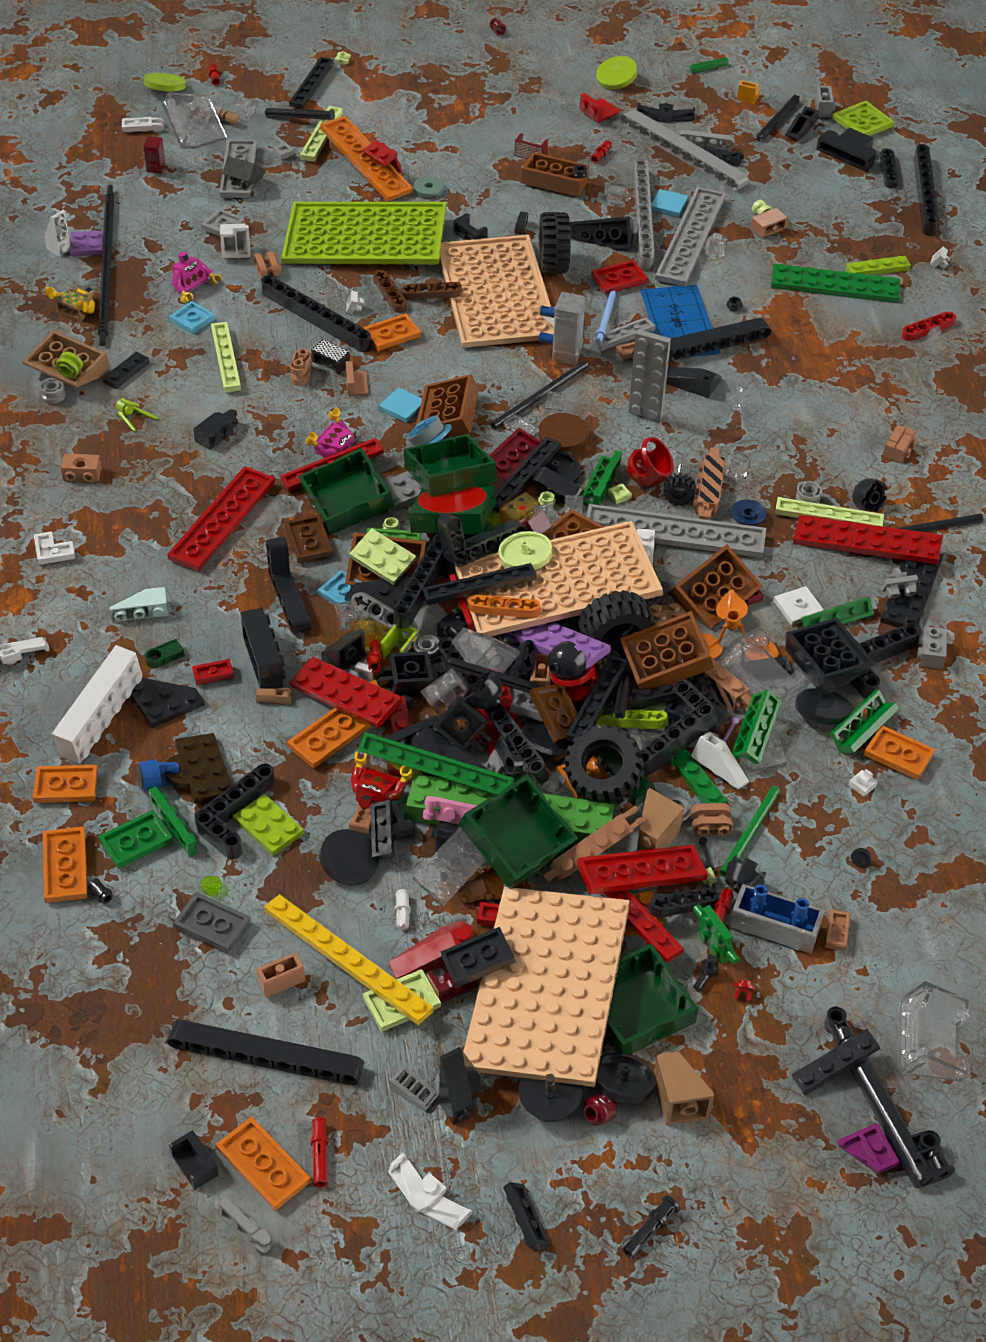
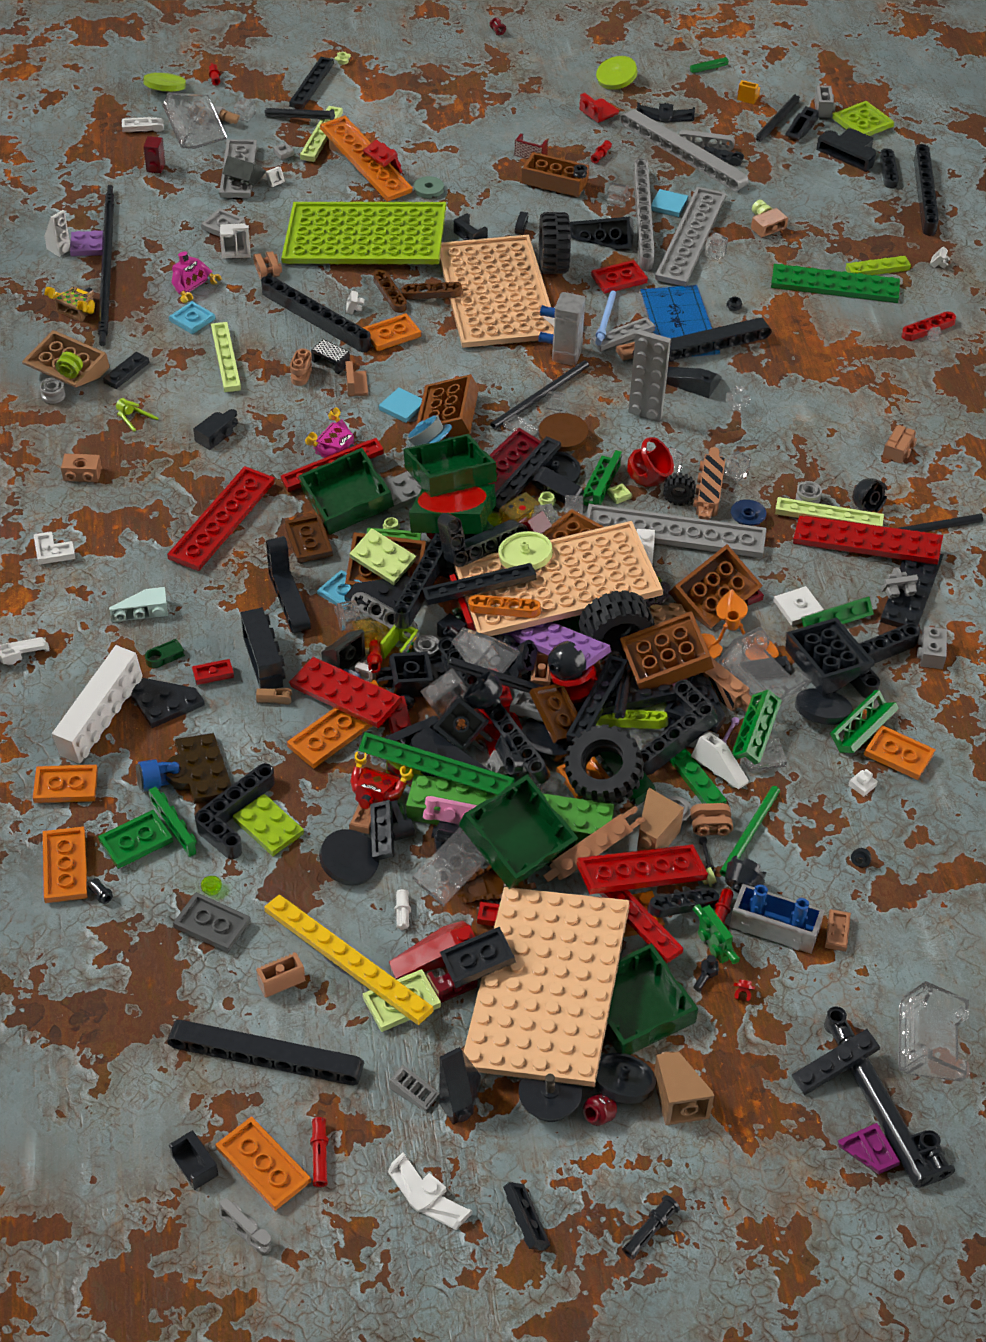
(275, 176): none -> white tile

